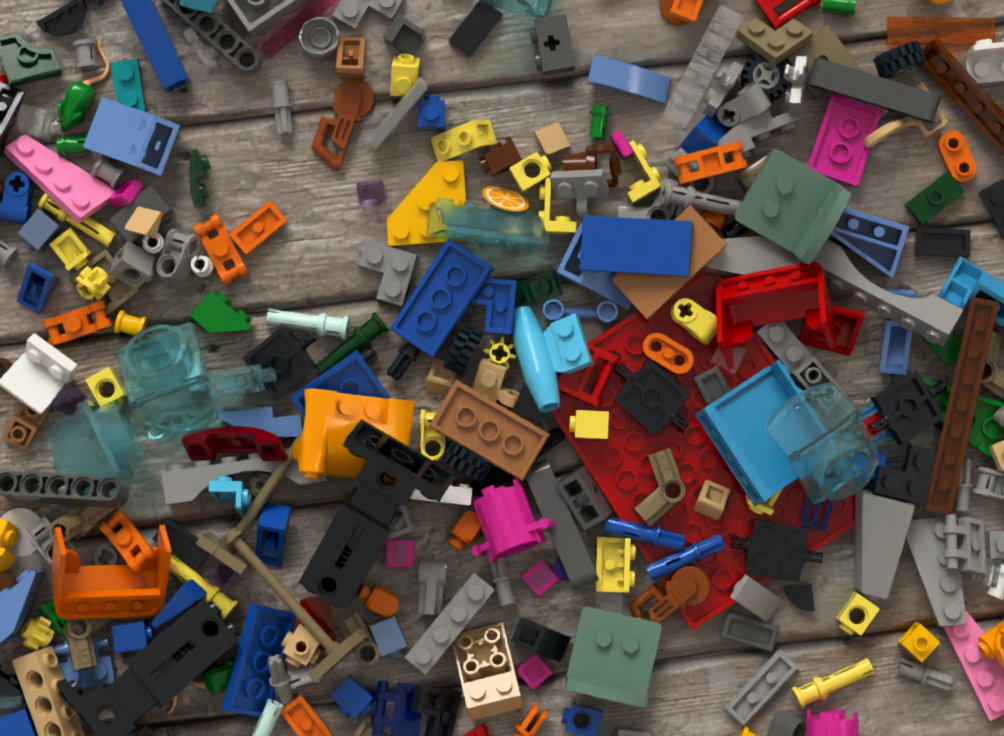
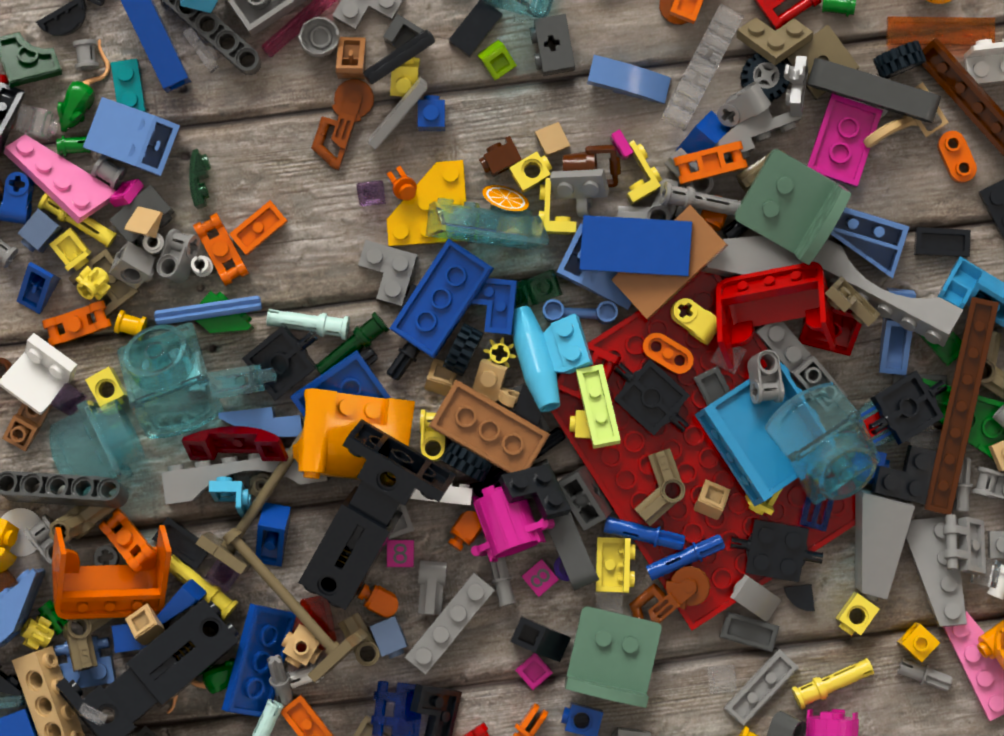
(92, 714): none -> clear tile
(145, 625): none -> tan slope
(208, 310): none -> medium blue axle
(281, 107): light grey axle -> none
(353, 698): blue brick -> none
(399, 56): none -> black axle
(404, 187): none -> orange arm
(462, 139): light yellow bracket -> none
(487, 672): tan slope -> none
(497, 59): none -> lime slope
(539, 484): none -> black plate
(598, 406): none -> yellowish green plate
(599, 122): green pin -> none
(726, 80): light grey plate -> none
(768, 383): none -> light grey piece
(844, 296): none -> dark tan plate
(934, 198): dark green plate -> none

